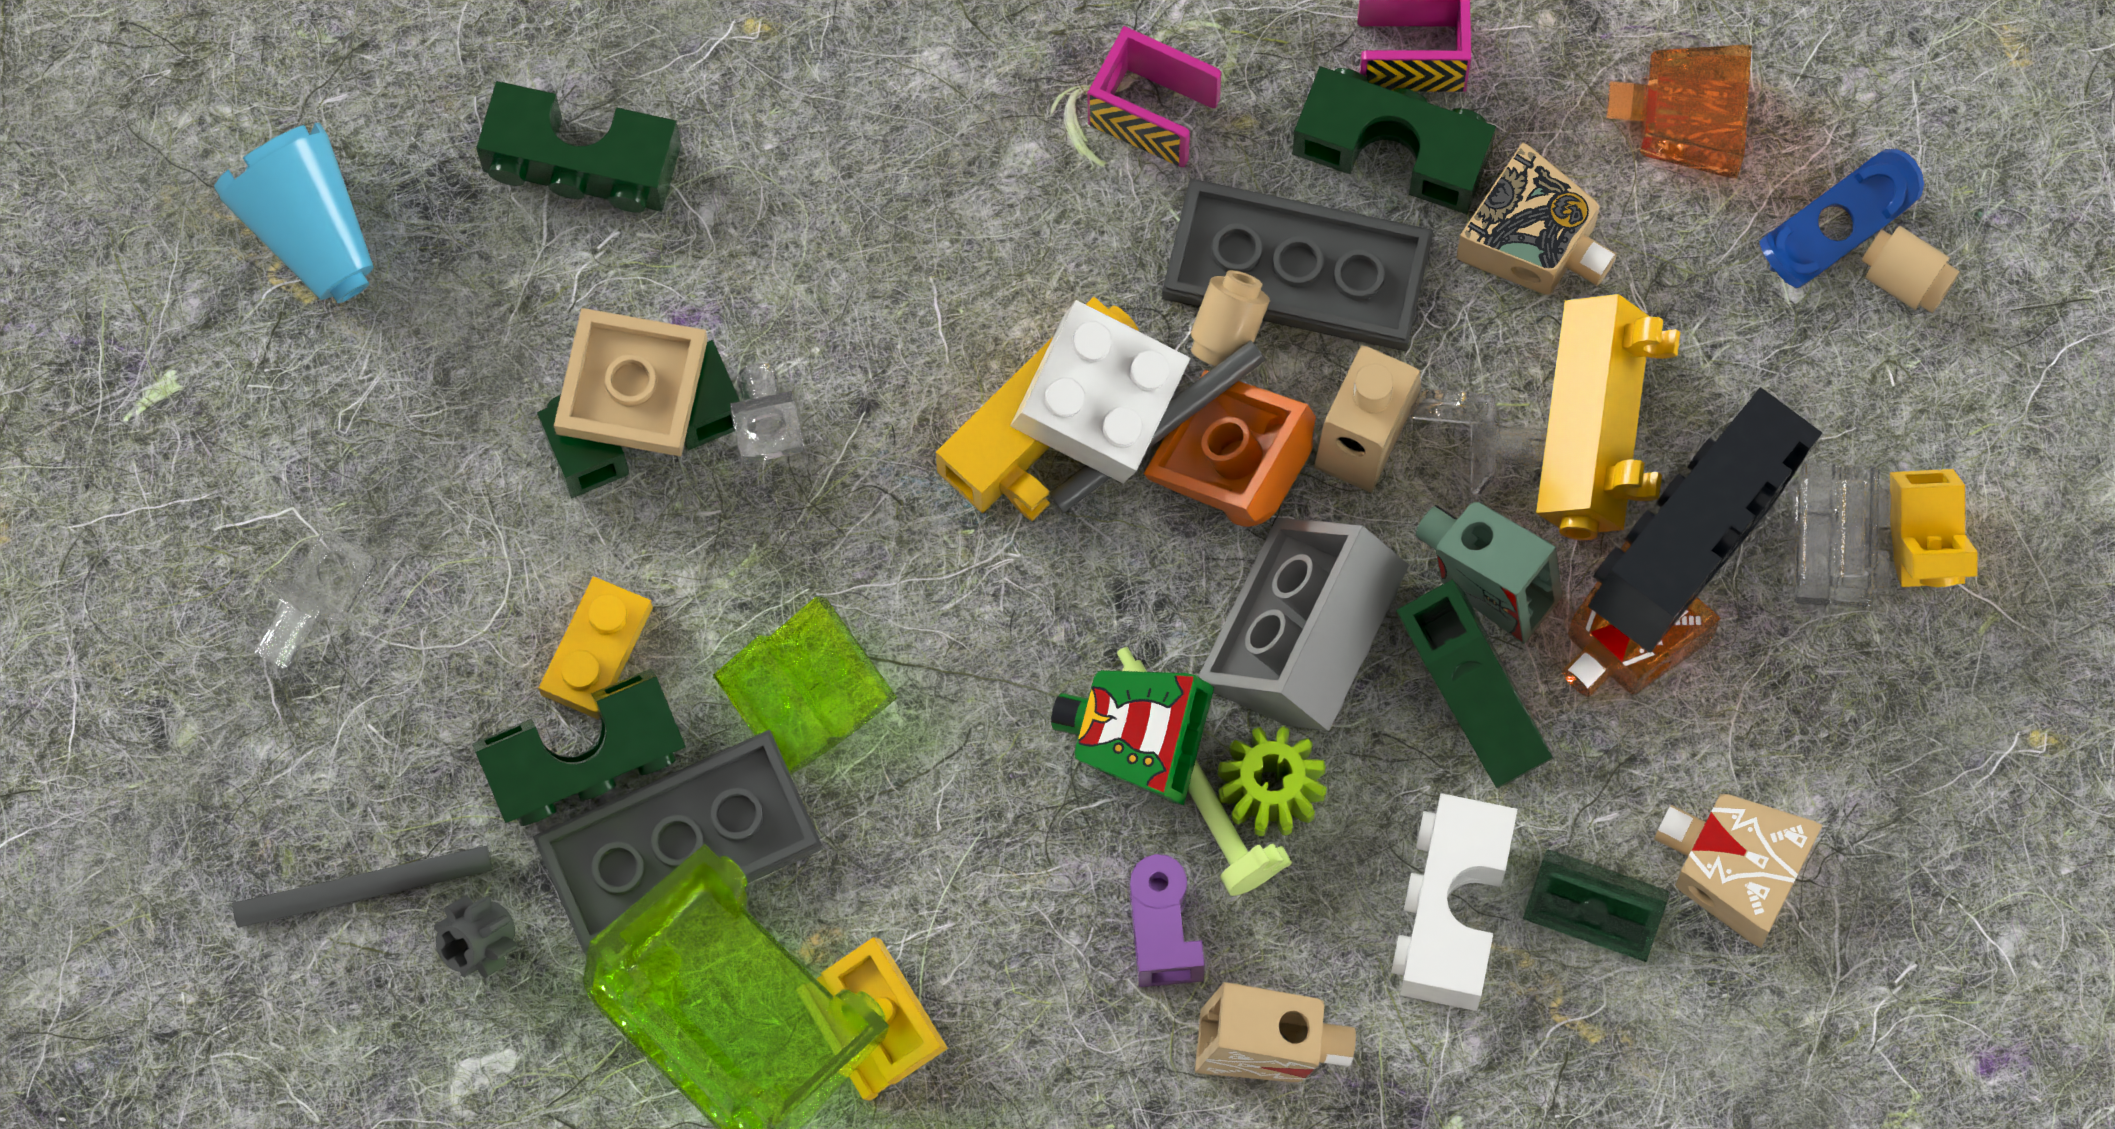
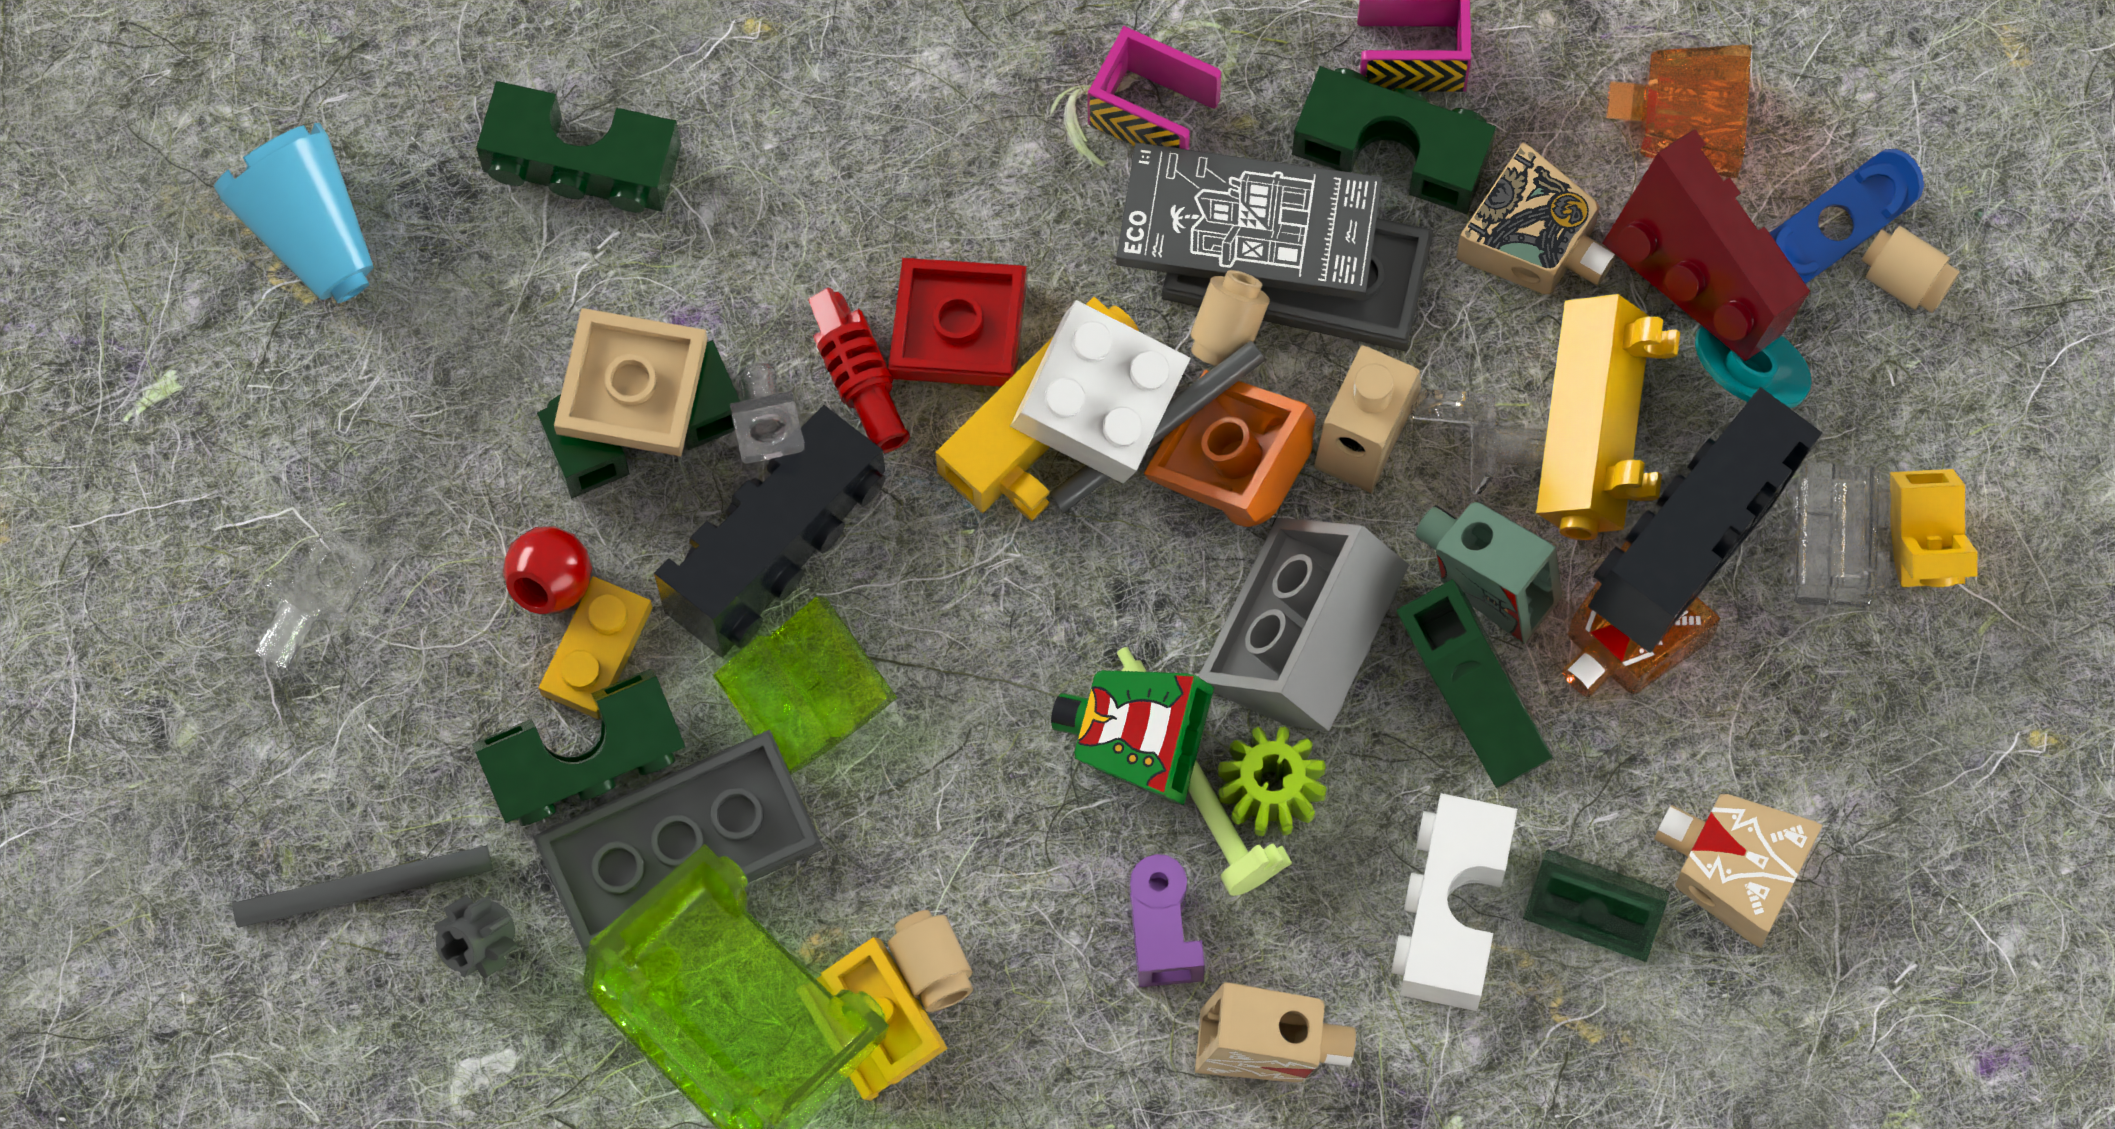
(547, 570): none -> red piece
(771, 534): none -> black wedge
(857, 368): none -> red hinge
(931, 960): none -> tan brick
(957, 322): none -> red plate
(1249, 216): none -> dark grey tile
(1705, 251): none -> dark red wedge
(1775, 368): none -> teal dish

